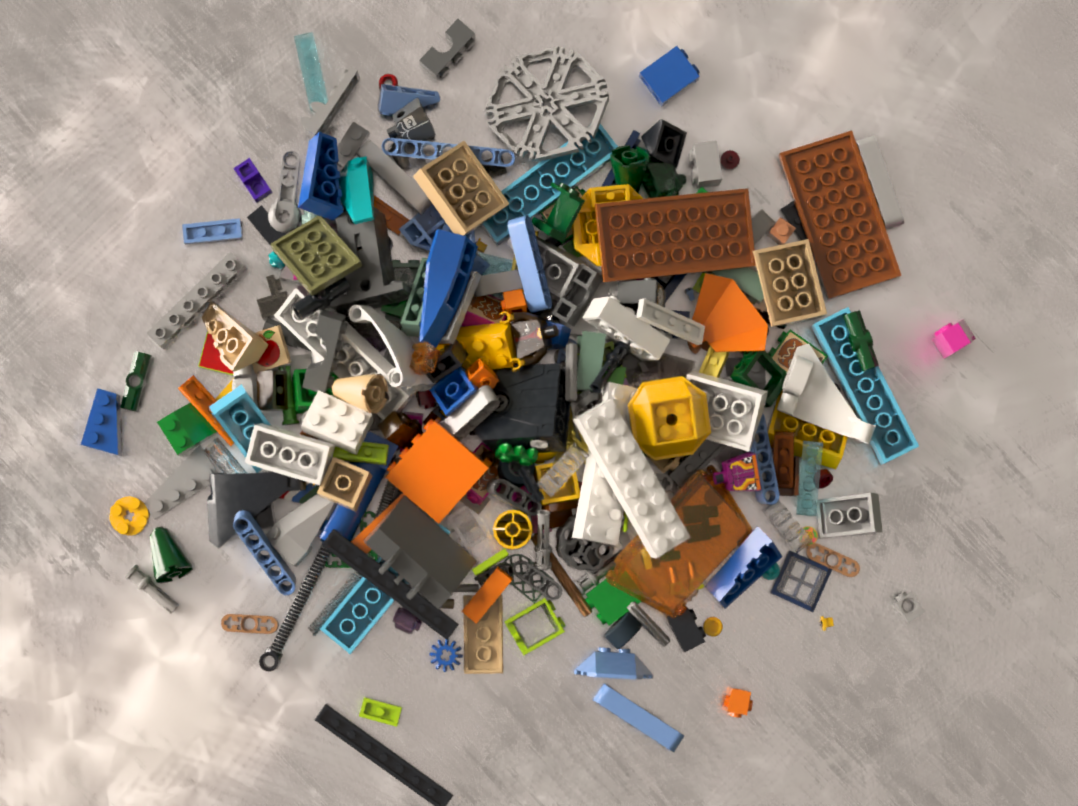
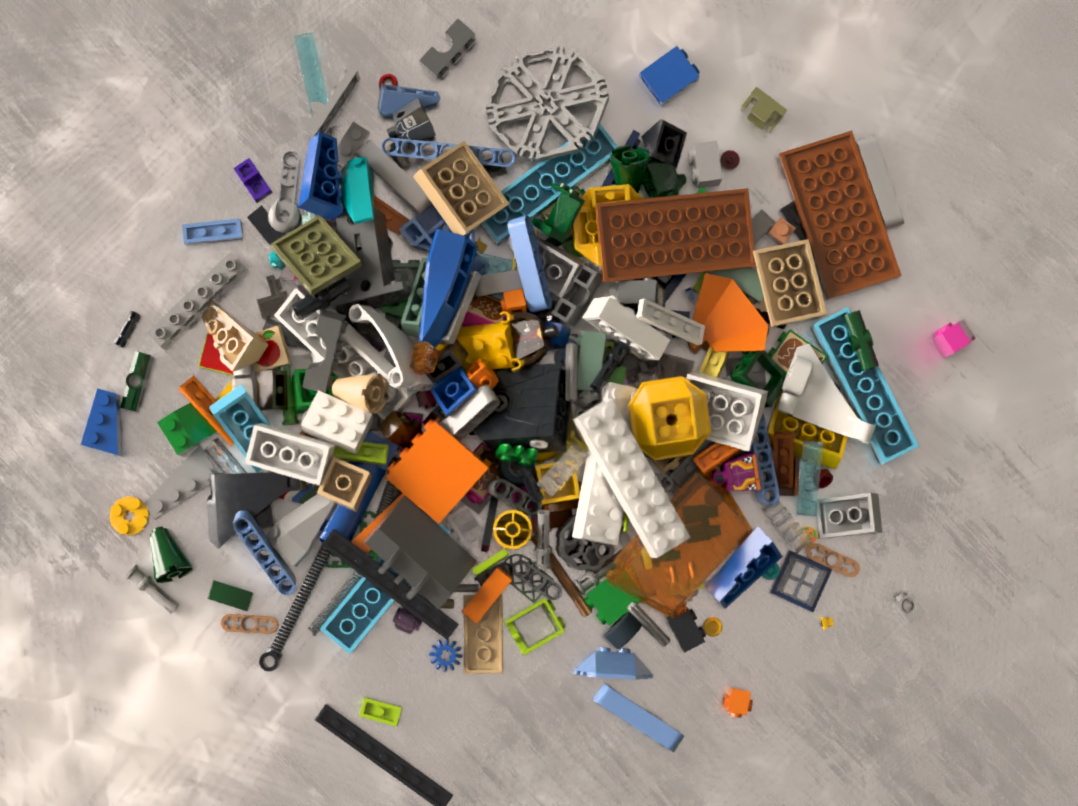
(127, 329): none -> black axle
(230, 595): none -> dark green slope
(489, 524): none -> black tile
(714, 457): none -> orange tile
(763, 109): none -> olive panel

